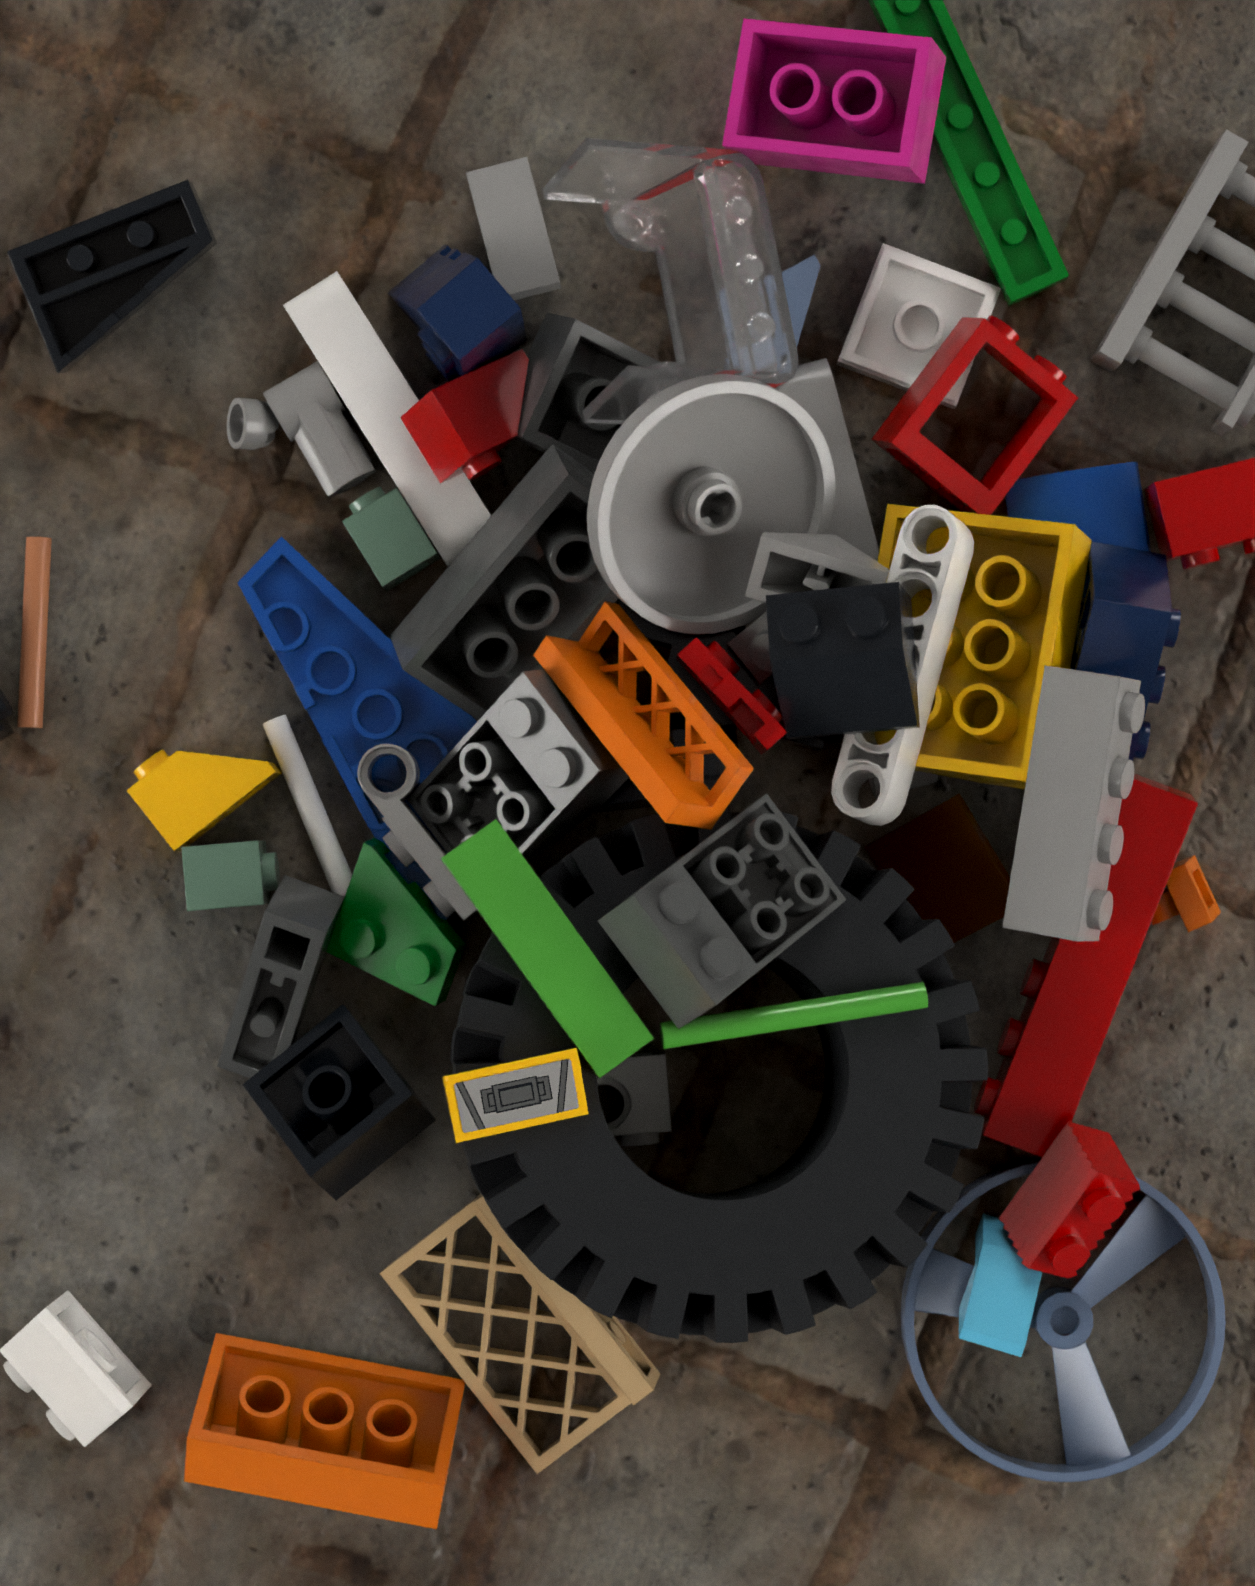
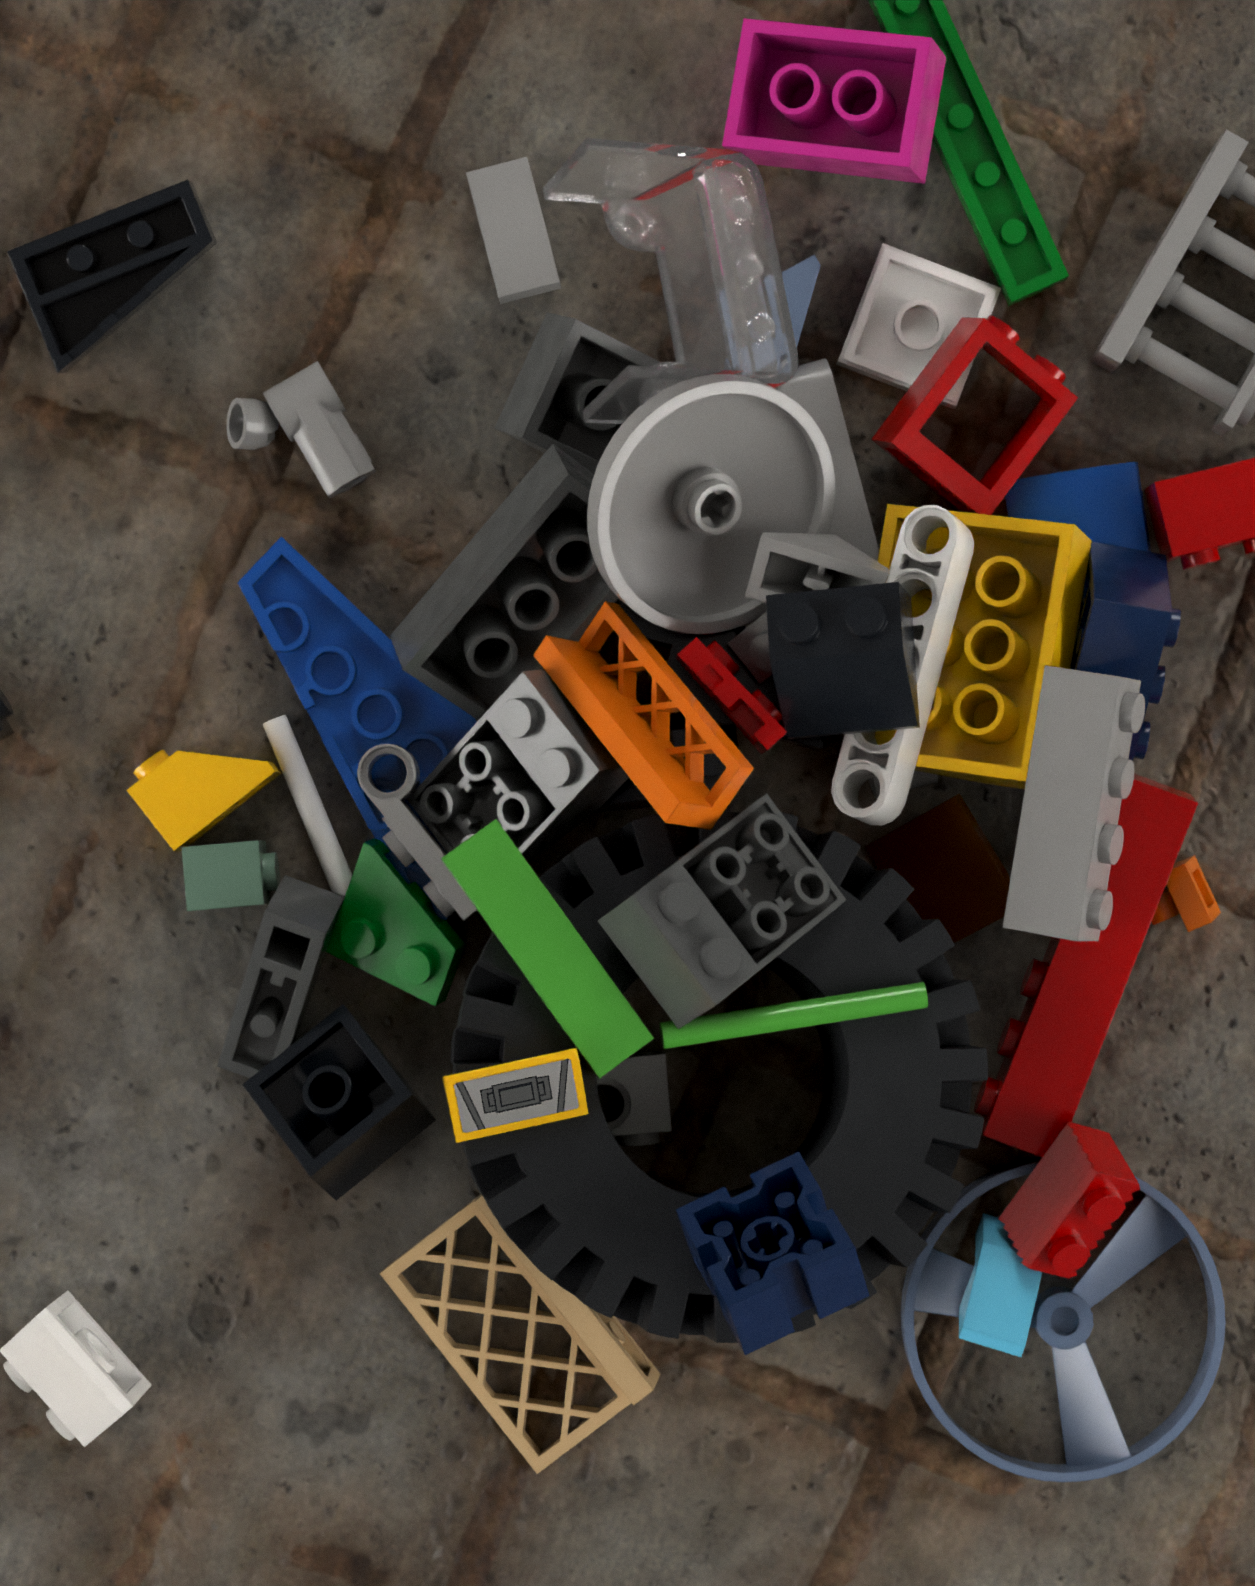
(34, 632): nougat bar -> none
(324, 1430): orange slope -> none
(377, 399): white beam -> none
(389, 537): sand green brick -> none
(460, 312): dark blue wedge -> none
(470, 418): red slope -> none
(772, 1252): none -> dark blue brick

